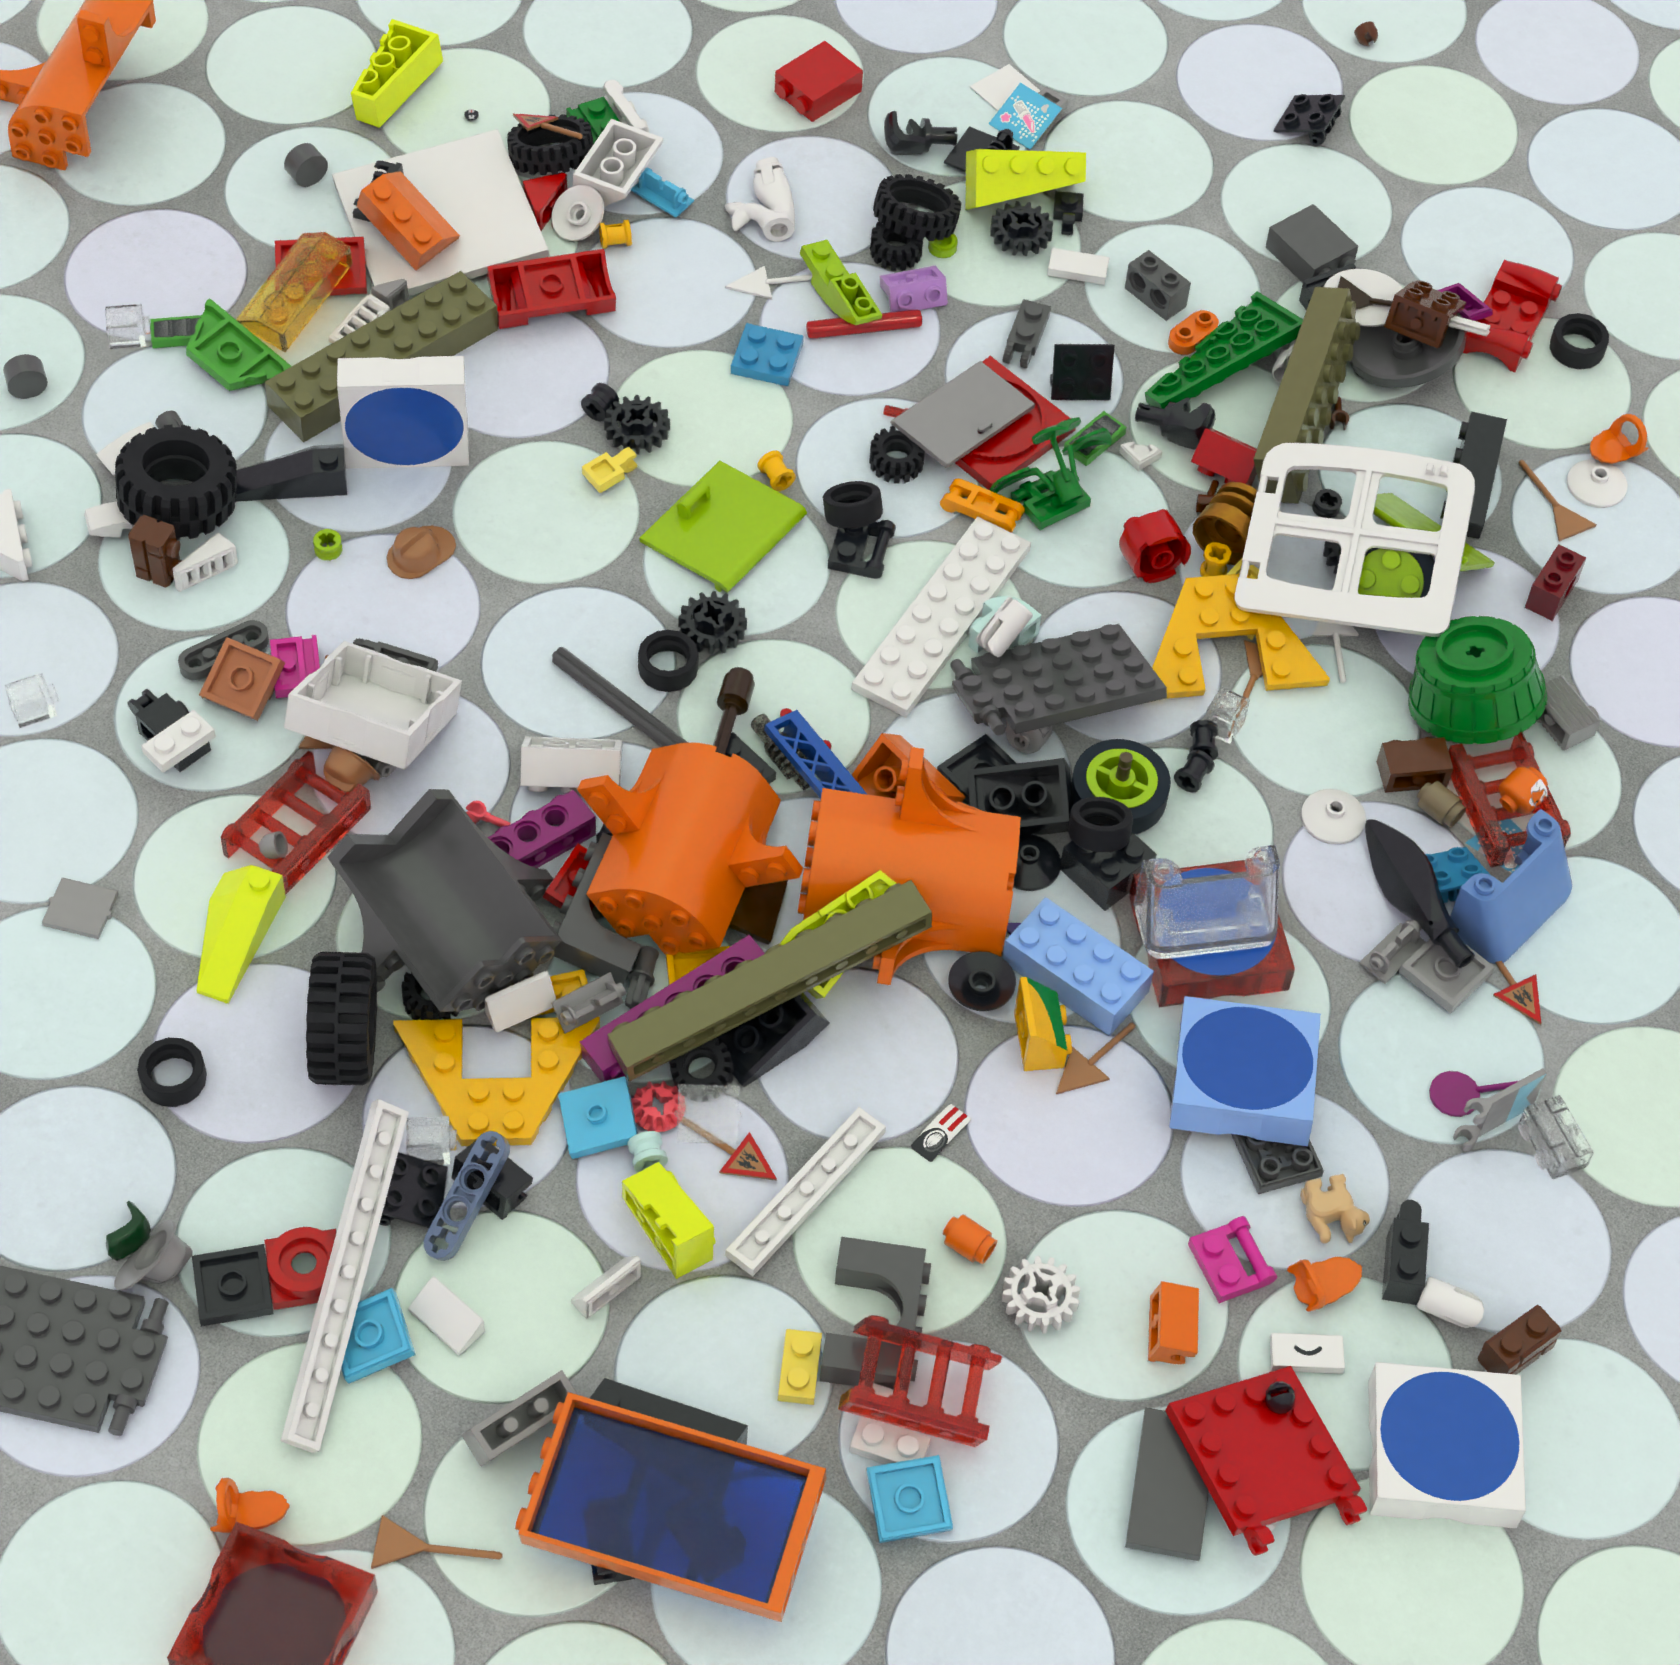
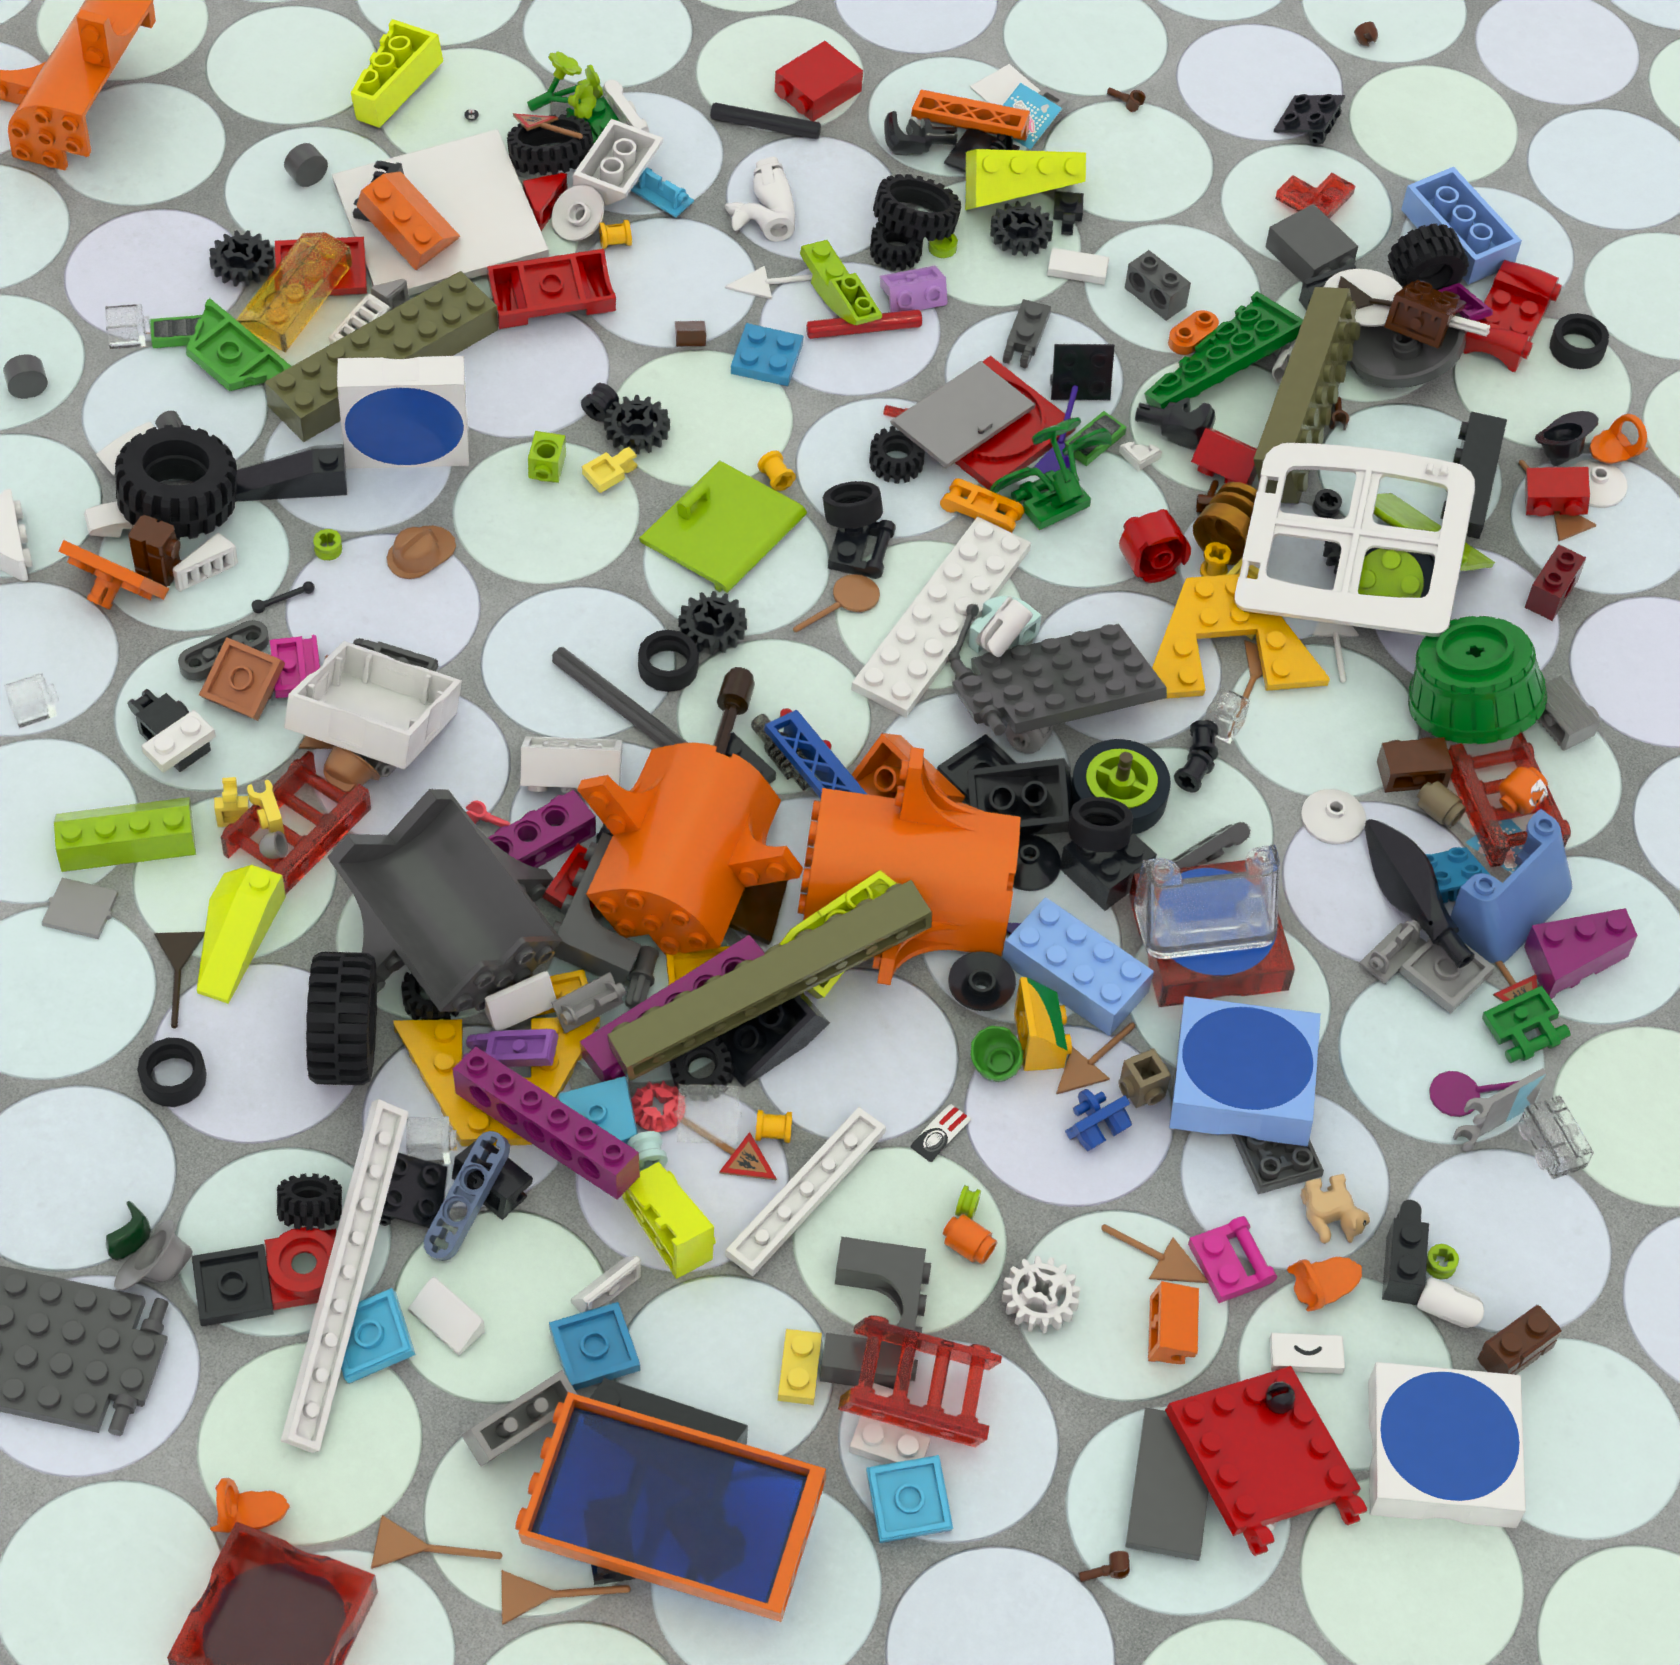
(110, 577): none -> orange plate
(124, 834): none -> lime slope
(178, 949): none -> dark brown piece
(230, 805): none -> light yellow plate
(241, 258): none -> black gear
(259, 606): none -> black hinge
(269, 815): none -> light yellow plate
(309, 1201): none -> black tyre
(517, 1047): none -> medium lavender hinge
(523, 1595): none -> medium nougat piece
(546, 456): none -> lime brick
(546, 1122): none -> magenta brick
(585, 91): none -> lime plant
(594, 1346): none -> dark azure plate
(690, 333): none -> reddish brown slope
(765, 120): none -> black axle
(773, 1126): none -> yellow bush
(850, 592): none -> medium nougat piece
(968, 1202): none -> lime bush
(972, 114): none -> orange fence
(972, 611): none -> dark grey hinge
(996, 1053): none -> bright green hair
(1049, 460): none -> dark purple piece
(1087, 1129): none -> blue hips
(1117, 1568): none -> reddish brown hand
(1132, 101): none -> reddish brown hand
(1144, 1078): none -> dark tan brick
(1172, 1264): none -> medium nougat piece
(1211, 847): none -> dark grey hinge
(1327, 196): none -> clear red plate
(1430, 256): none -> black tyre
(1434, 1268): none -> lime bush
(1453, 202): none -> light blue brick
(1522, 1015): none -> green plate
(1557, 490): none -> red piece
(1566, 436): none -> black piece
(1577, 947): none -> magenta wedge

